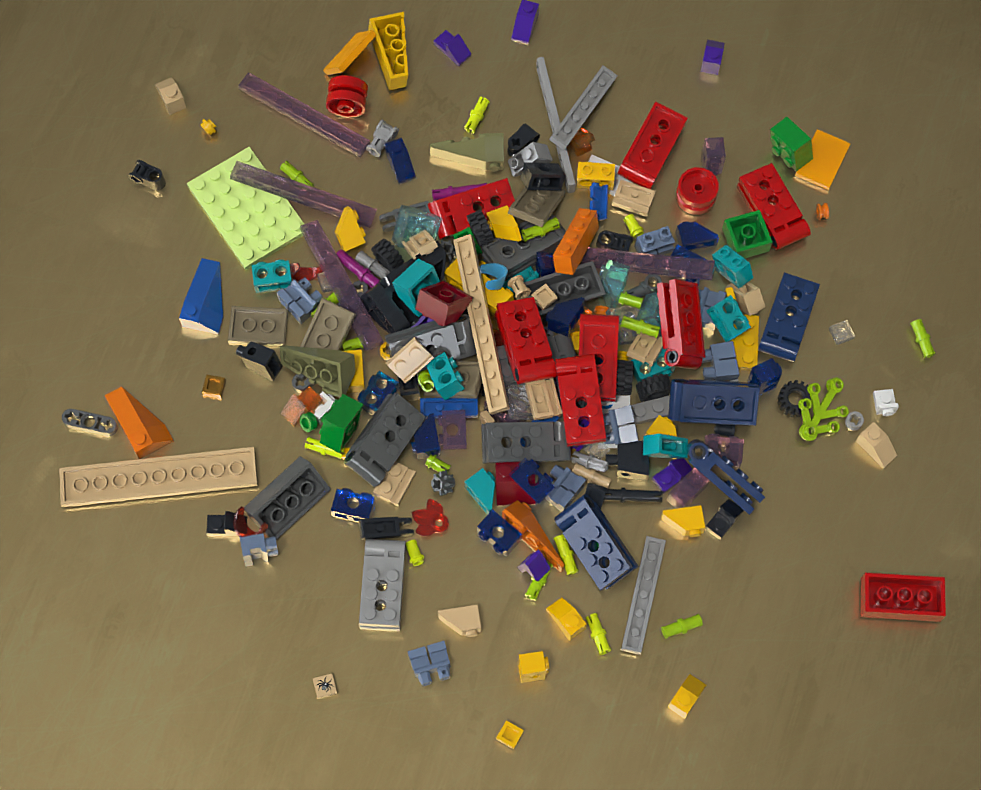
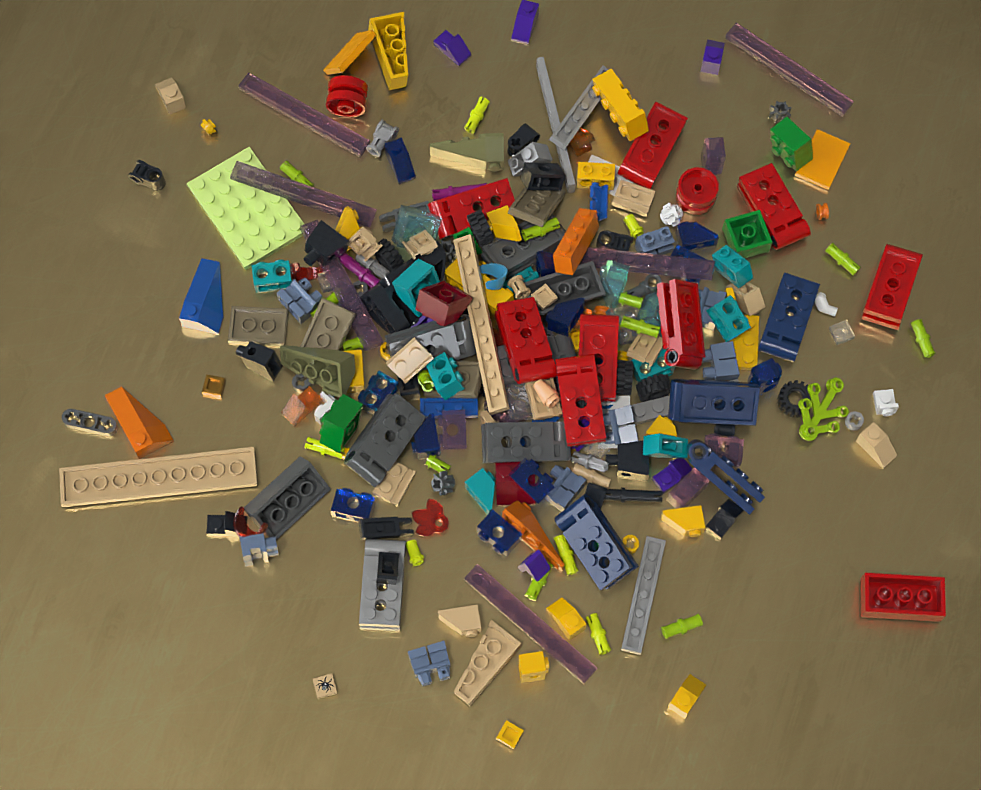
(308, 422): green tile -> none
(324, 245): none -> black torso
(364, 243): none -> tan plate
(387, 568): none -> black slope
(491, 656): none -> tan wing
(530, 624): none -> plate
(546, 393): none -> light nougat cone
(620, 104): none -> yellow wedge
(632, 538): none -> yellow bush
(671, 214): none -> white gear
(775, 111): none -> dark grey gear
(789, 69): none -> plate
(823, 306): none -> white arm
(843, 259): none -> lime pin
(892, 286): none -> red hinge

